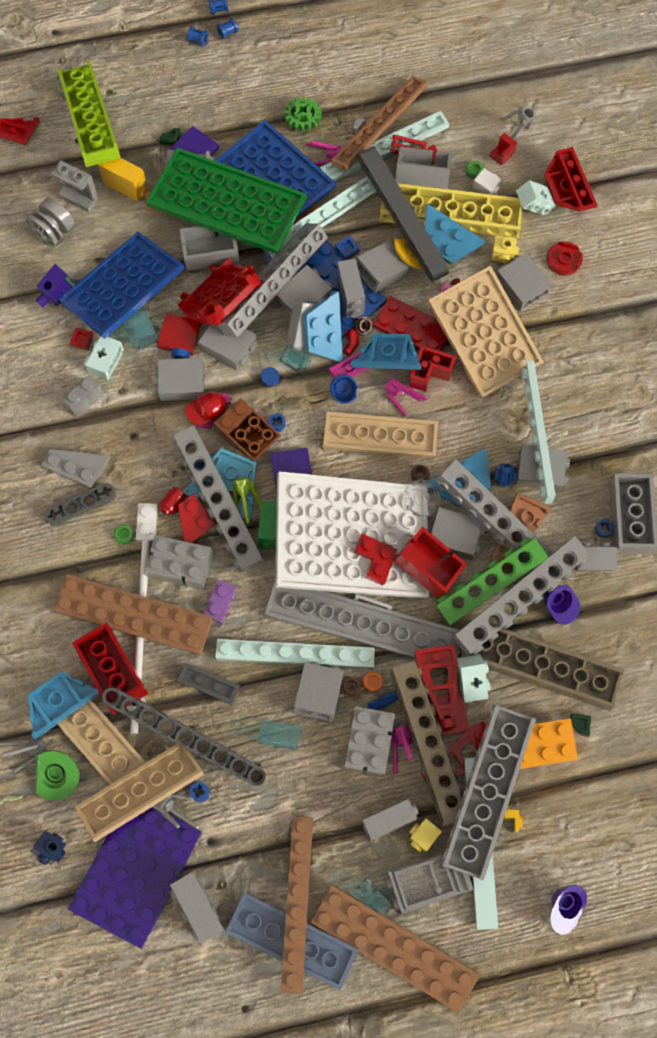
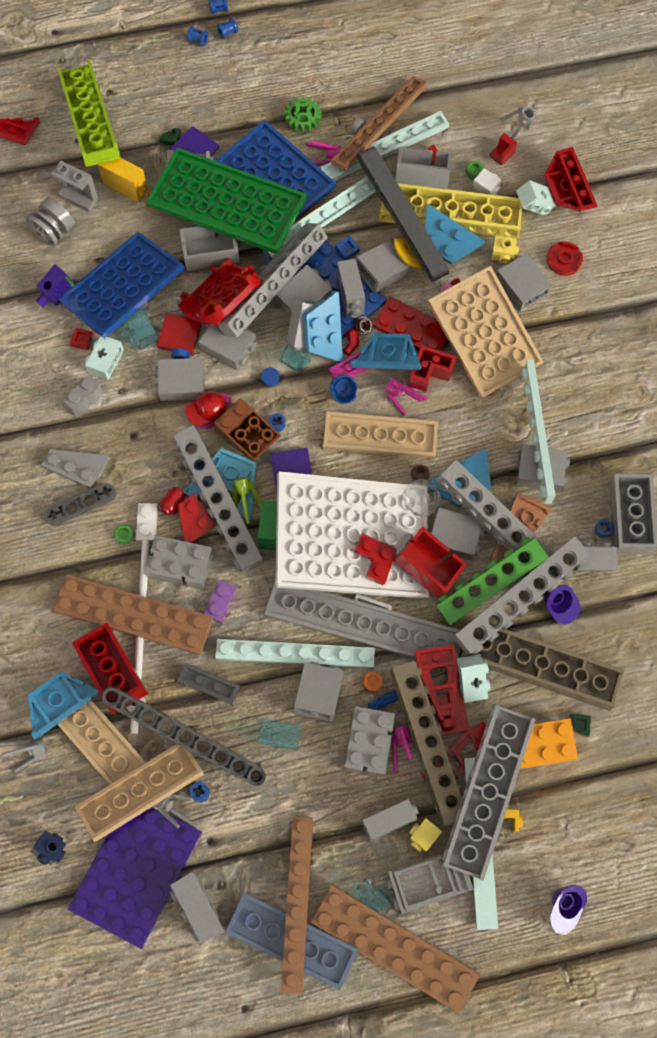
(55, 775): bright green hat -> none
(356, 683): reddish brown plate -> none
(404, 139): red tile -> none
(505, 474): blue gear -> none

